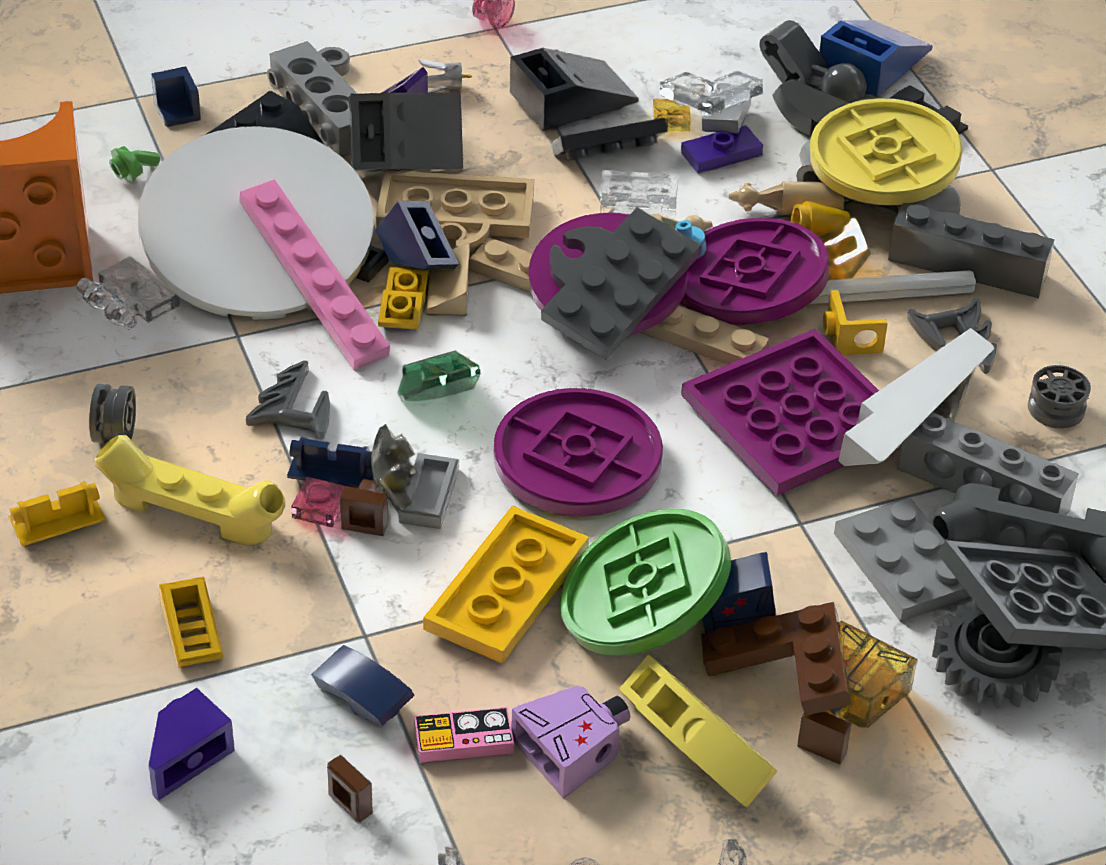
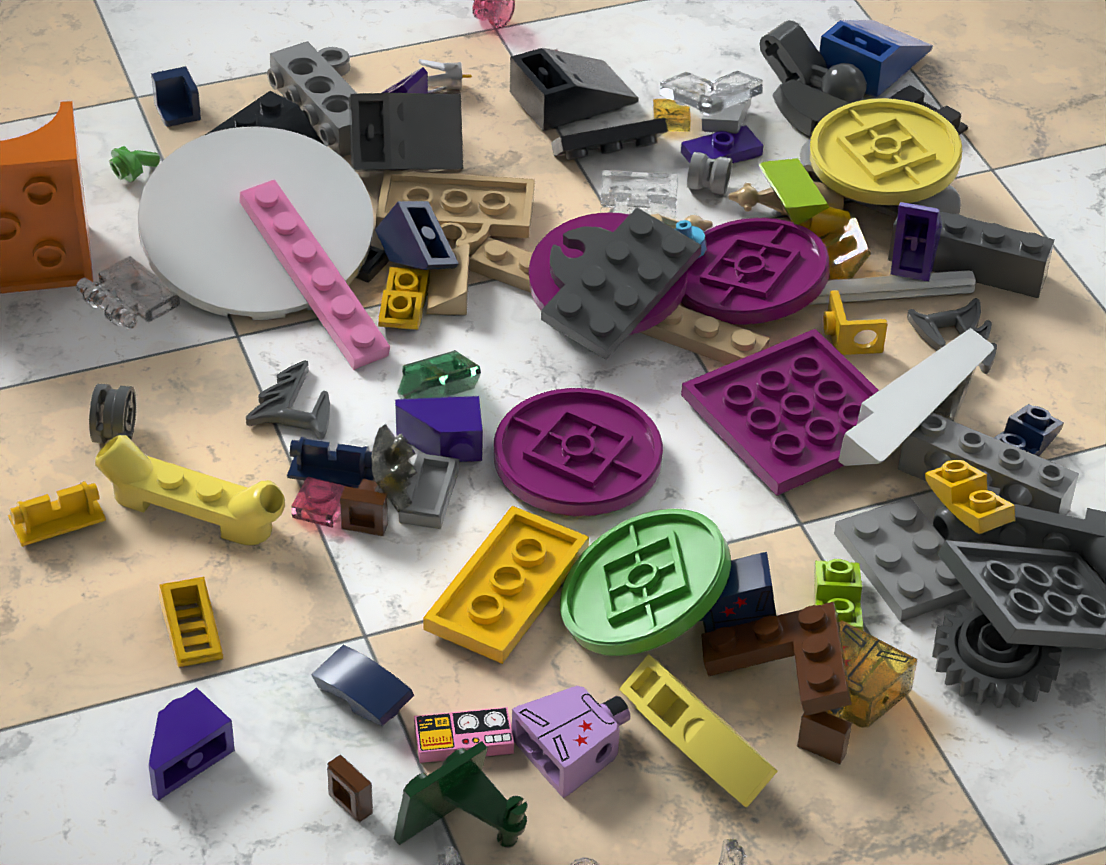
(442, 426): none -> dark purple slope
(463, 786): none -> dark green plate
(703, 175): none -> light grey wheel
(794, 189): none -> lime slope
(842, 584): none -> lime slope
(916, 241): none -> dark purple slope
(967, 496): none -> yellow slope
(1031, 429): none -> dark blue slope
(1059, 399): dark grey wheel -> none

